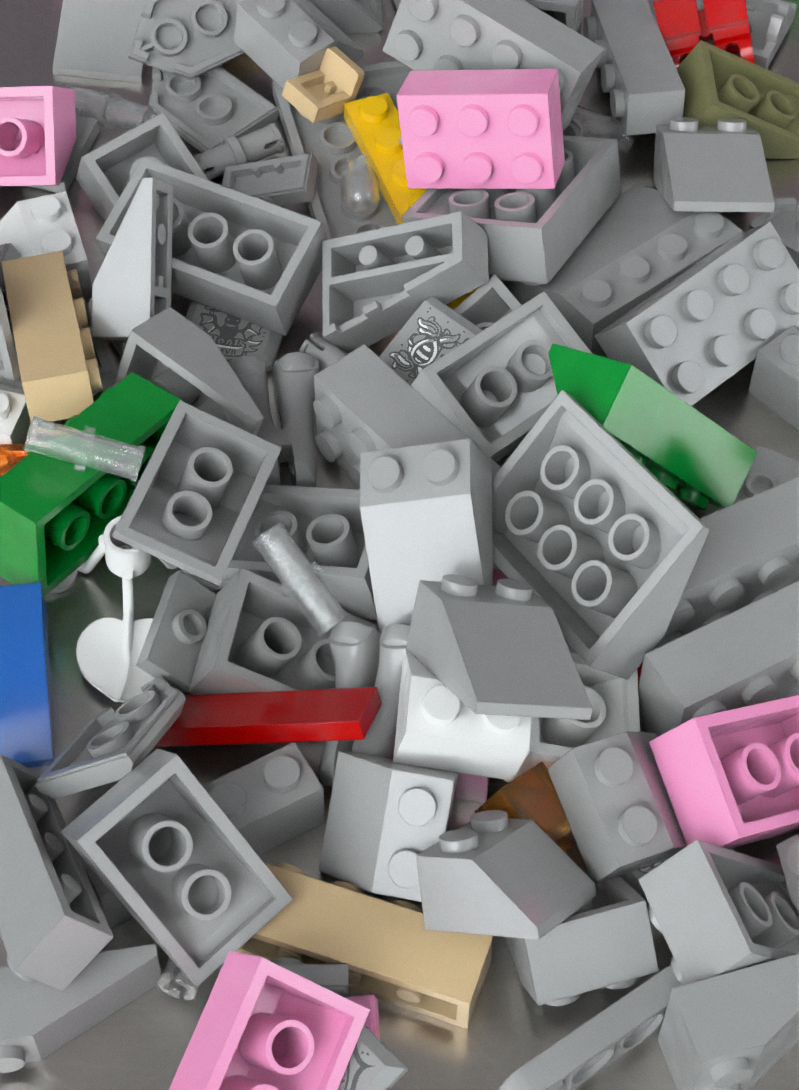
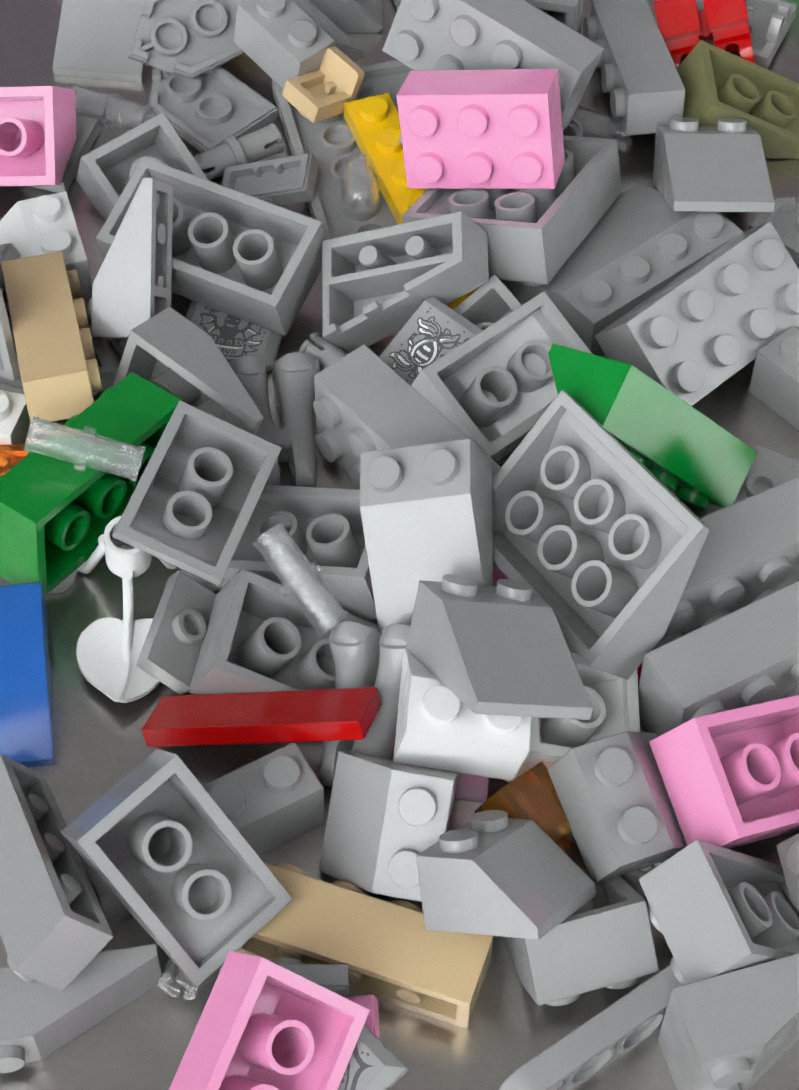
(114, 741): light grey tile -> none

